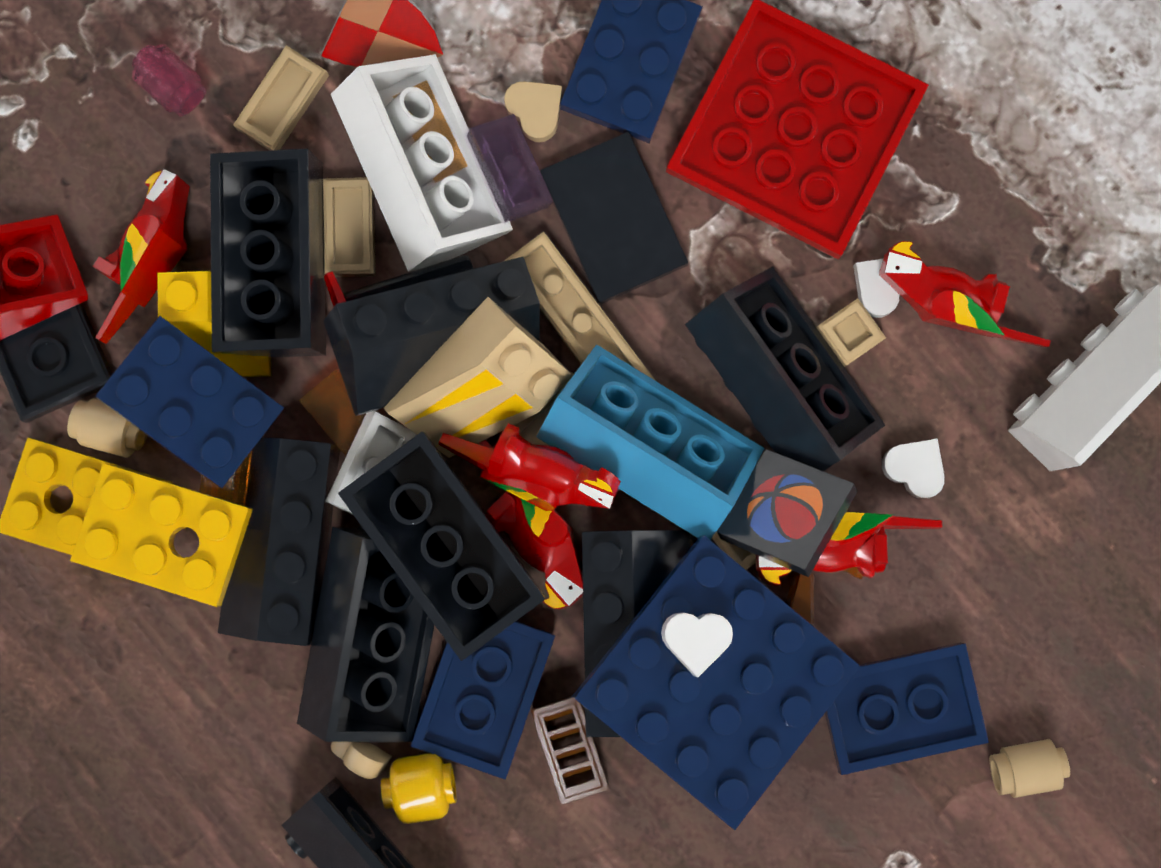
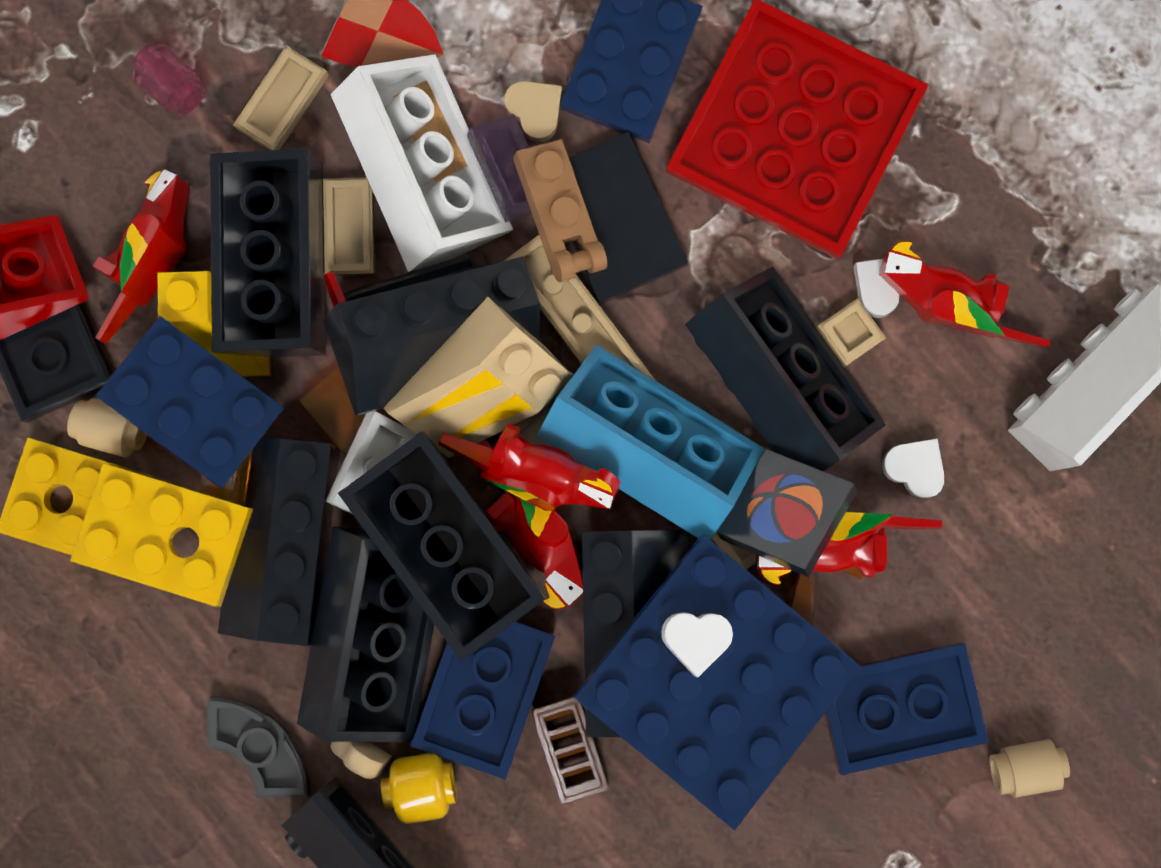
(260, 745): none -> dark grey tile
(559, 210): none -> medium nougat plate

